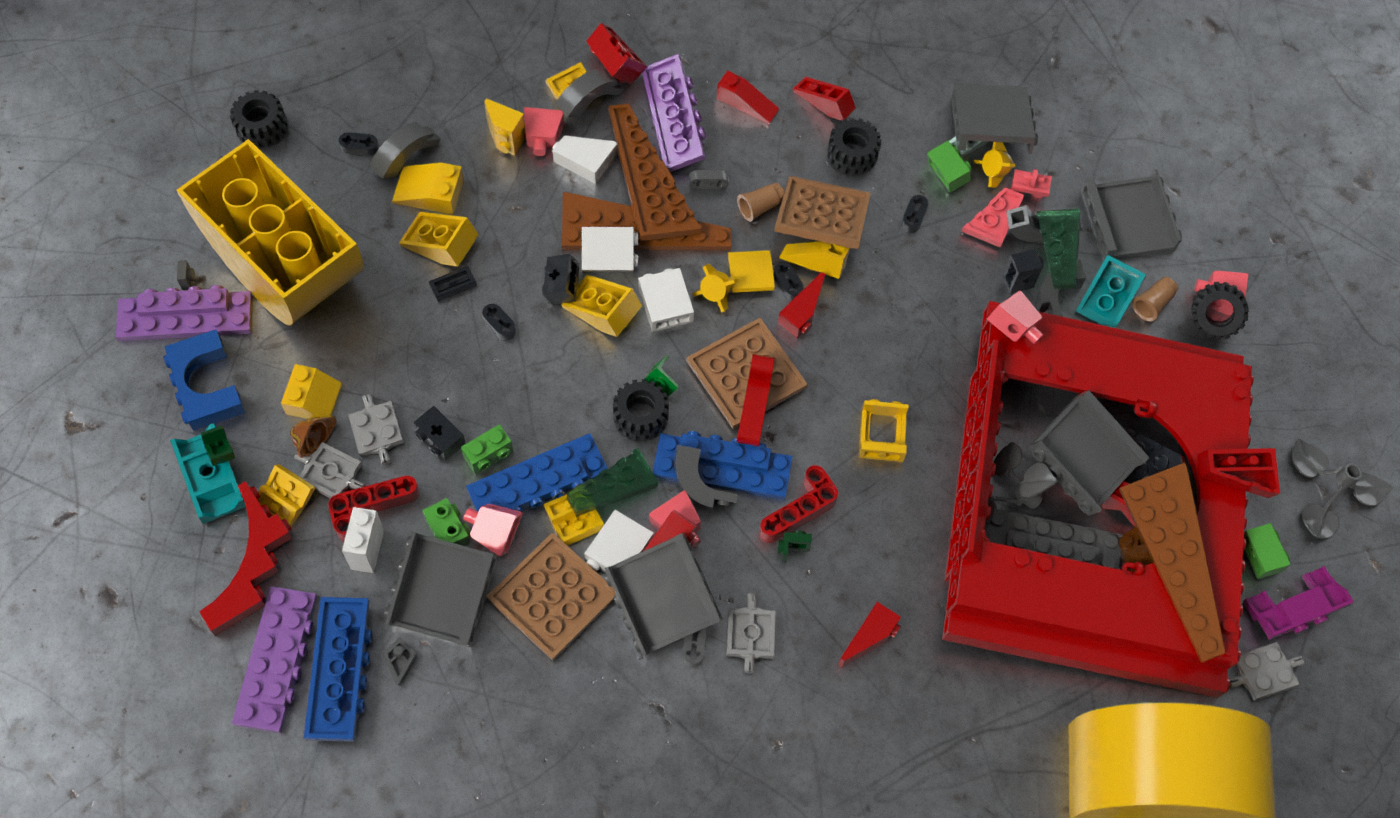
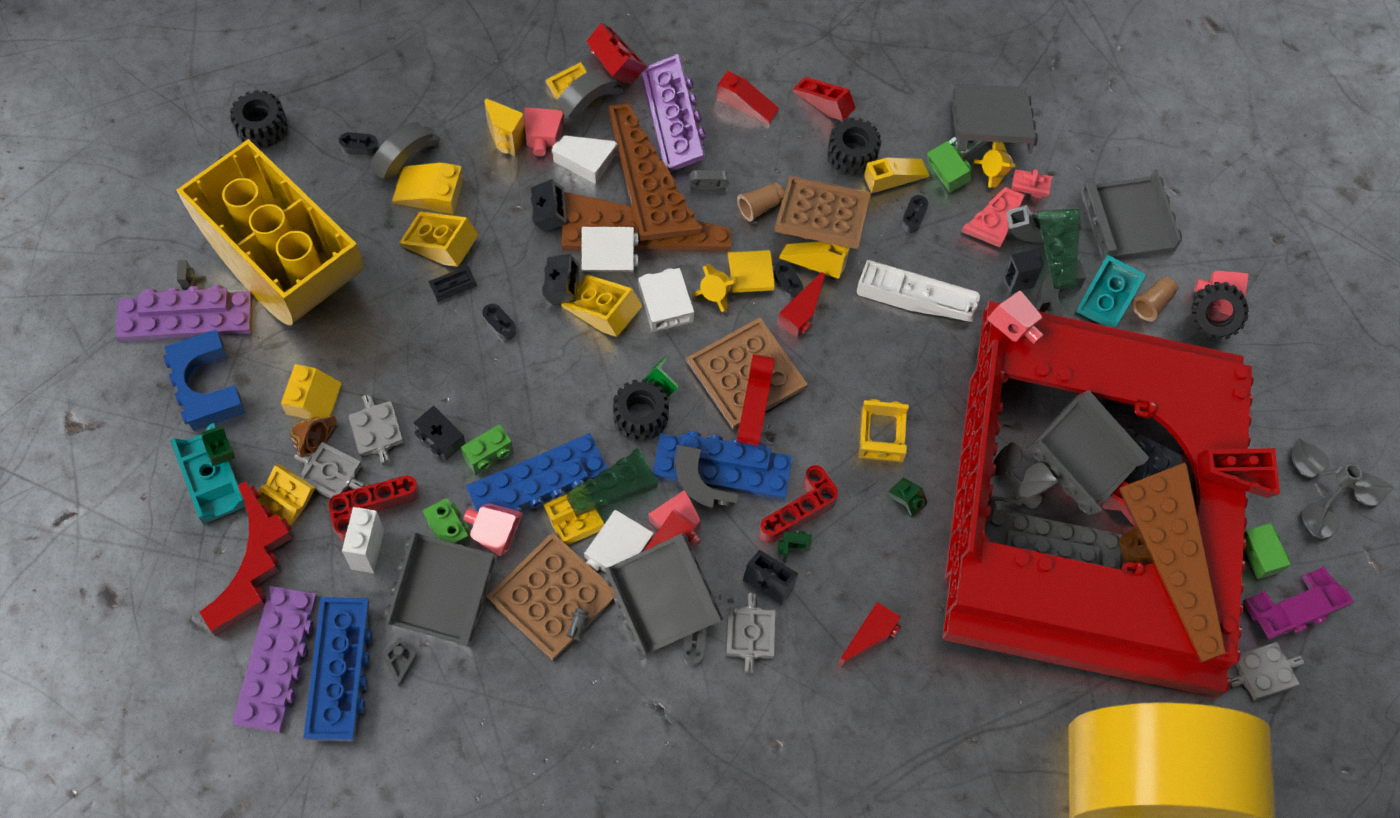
(548, 205): none -> black brick
(578, 622): none -> dark grey pin
(770, 576): none -> black brick
(893, 172): none -> yellow slope
(909, 495): none -> dark green bracket
(916, 292): none -> white piece

